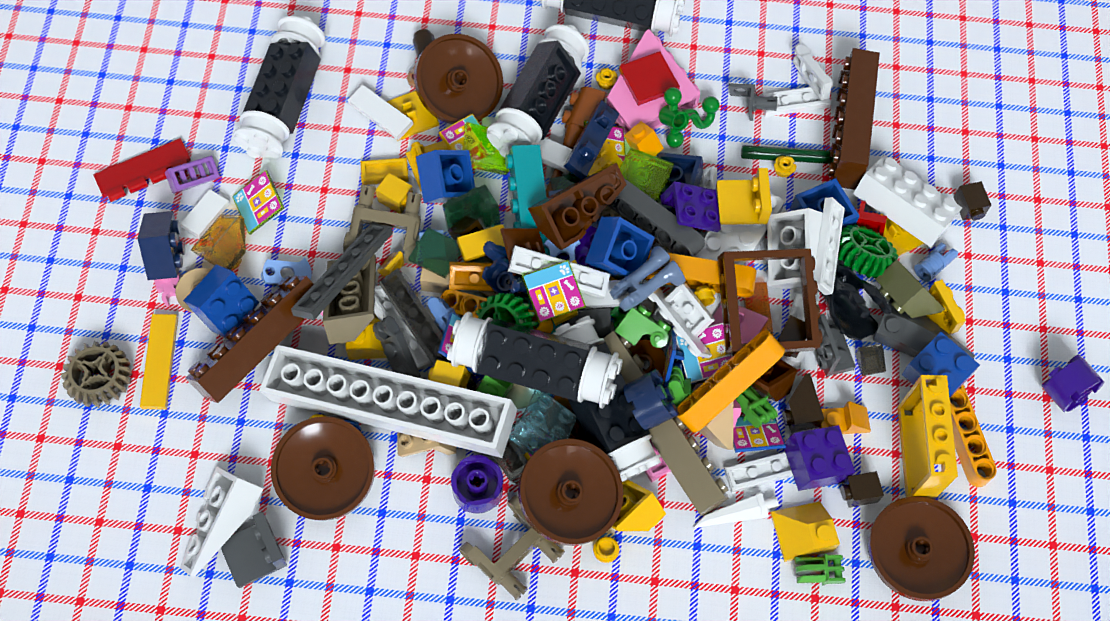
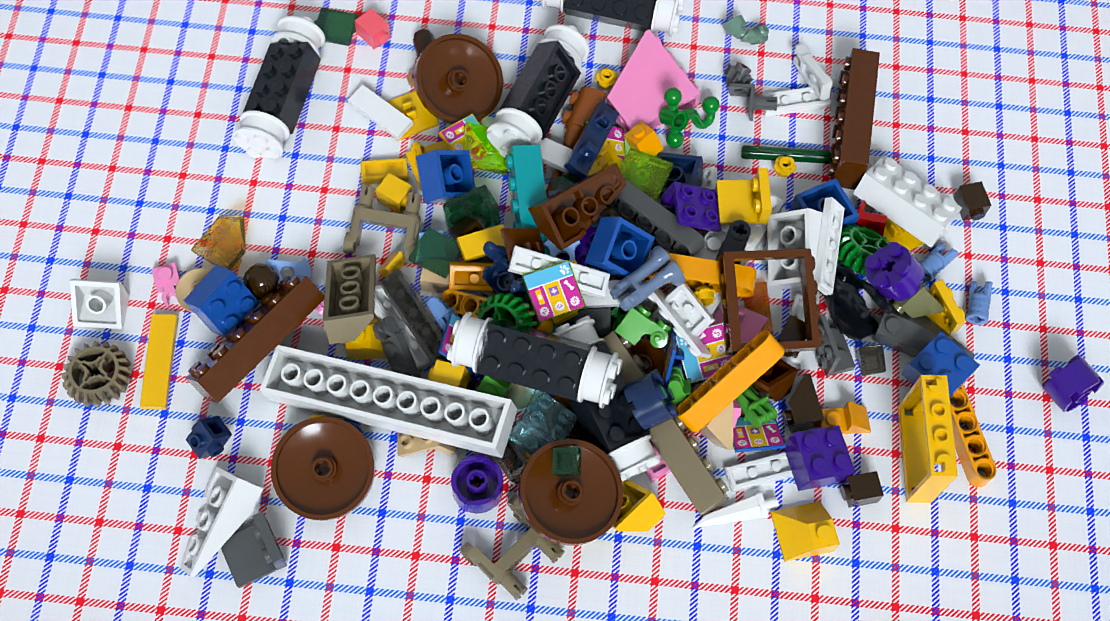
(98, 303): none -> white slope
(135, 171): red windscreen -> none
(161, 245): dark blue brick -> none
(172, 180): medium lavender slope -> none
(204, 213): white tile -> none
(208, 437): none -> dark blue brick
(258, 202): piece -> none
(261, 280): none -> dark brown hair
(337, 25): none -> clear green piece
(341, 271): dark grey tile -> none
(372, 29): none -> coral brick
(566, 461): none -> clear green tile
(606, 549): yellow plate -> none
(648, 77): red tile -> none
(732, 241): none -> black piece
(738, 74): none -> dark grey gear
(756, 35): none -> sand green arm
(818, 569): bright green arm -> none
(894, 272): none -> dark purple brick
(921, 548): reddish brown dish -> none
(979, 304): none -> medium blue hinge

